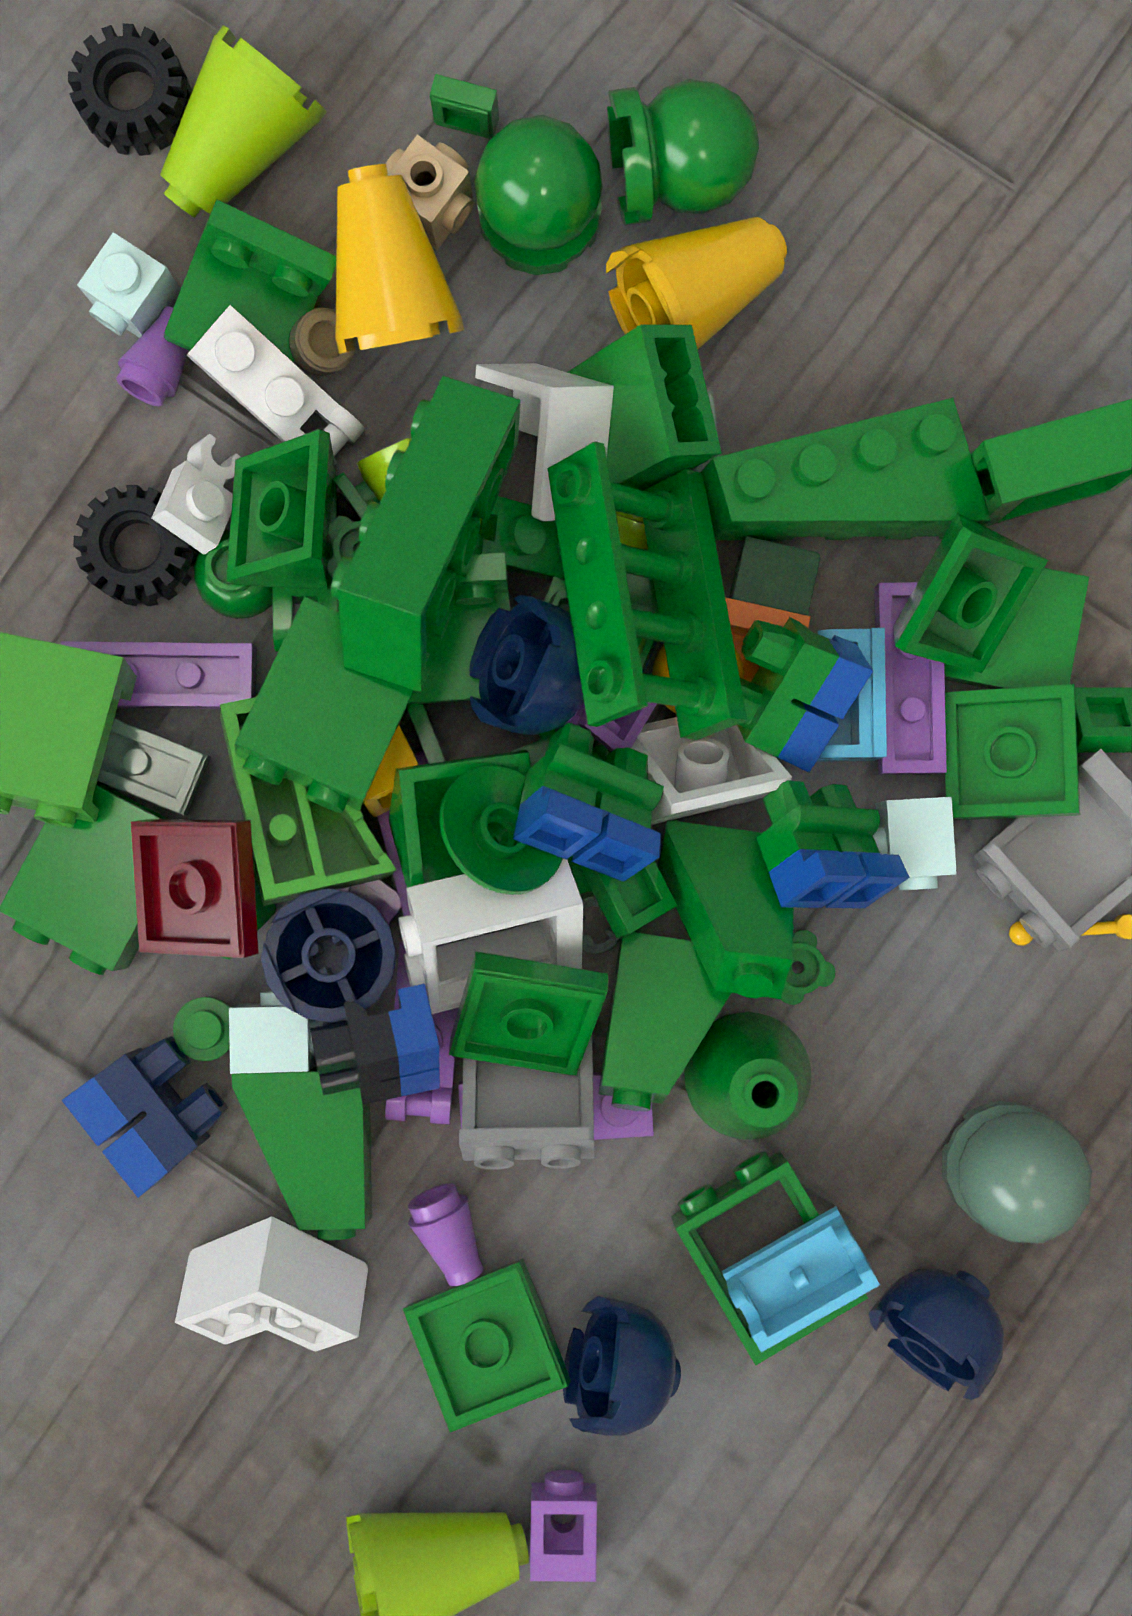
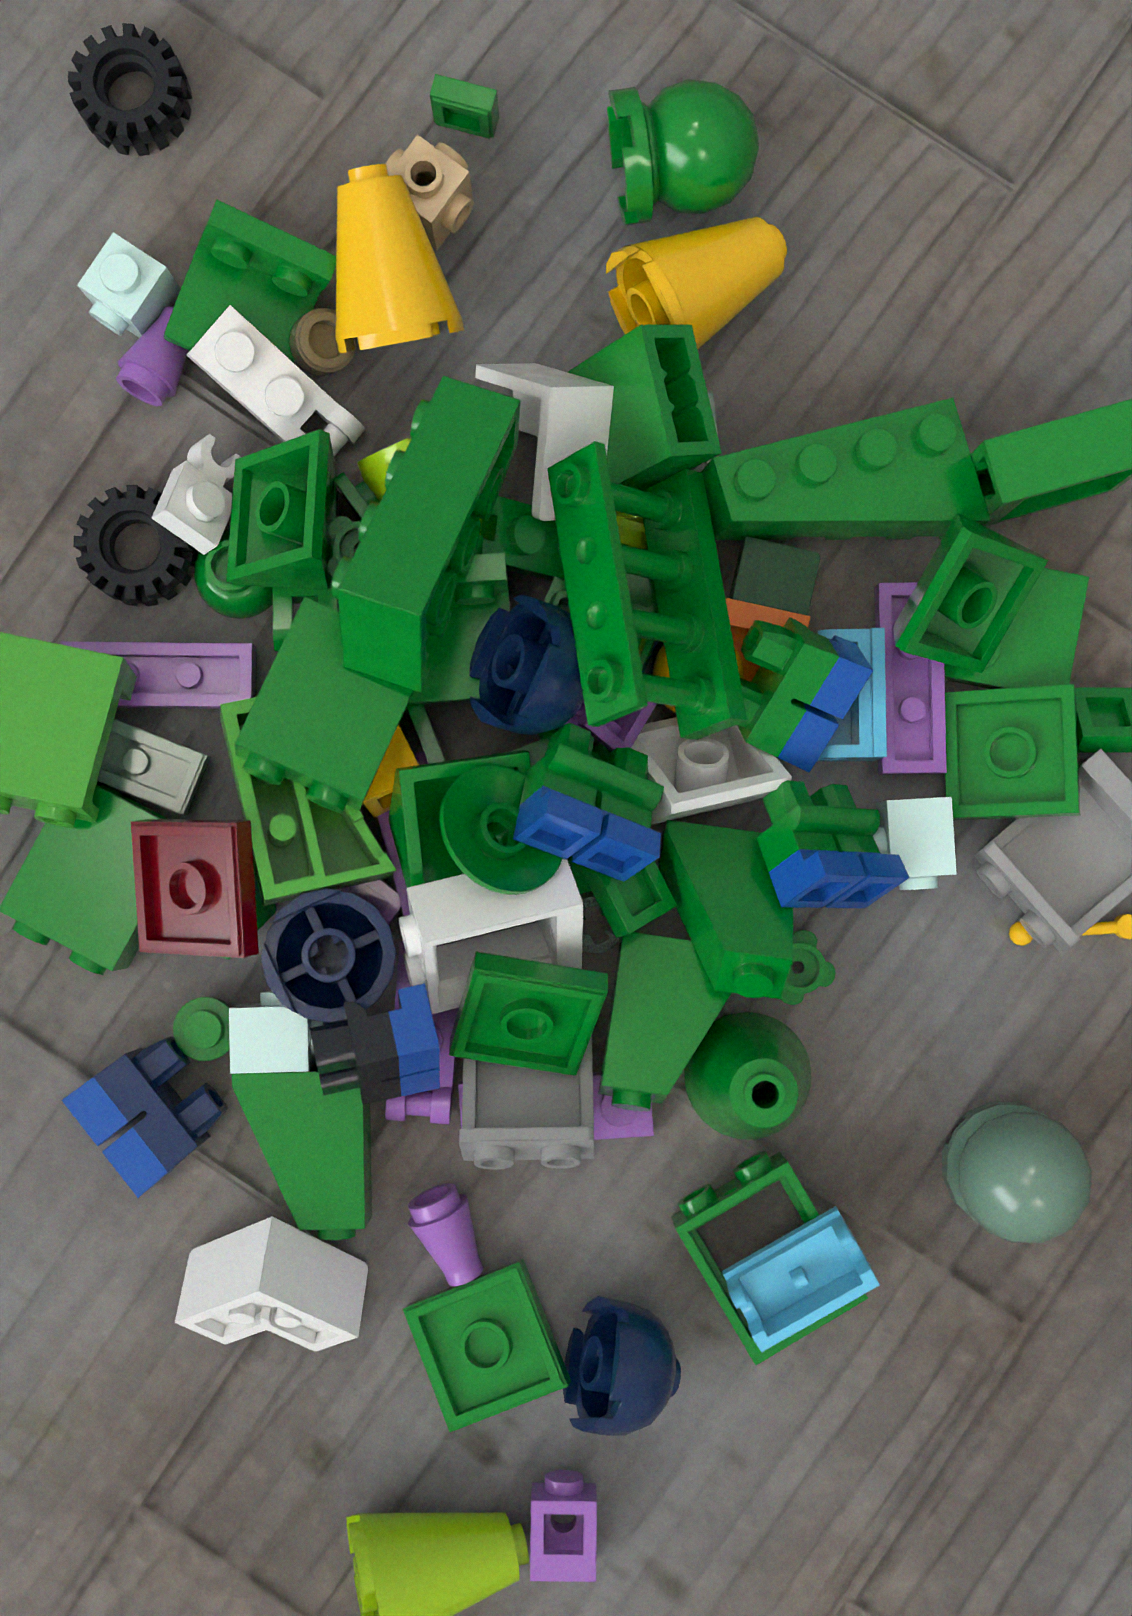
(233, 125): lime cone -> none
(539, 194): green tile -> none
(943, 1328): dark blue cylinder -> none

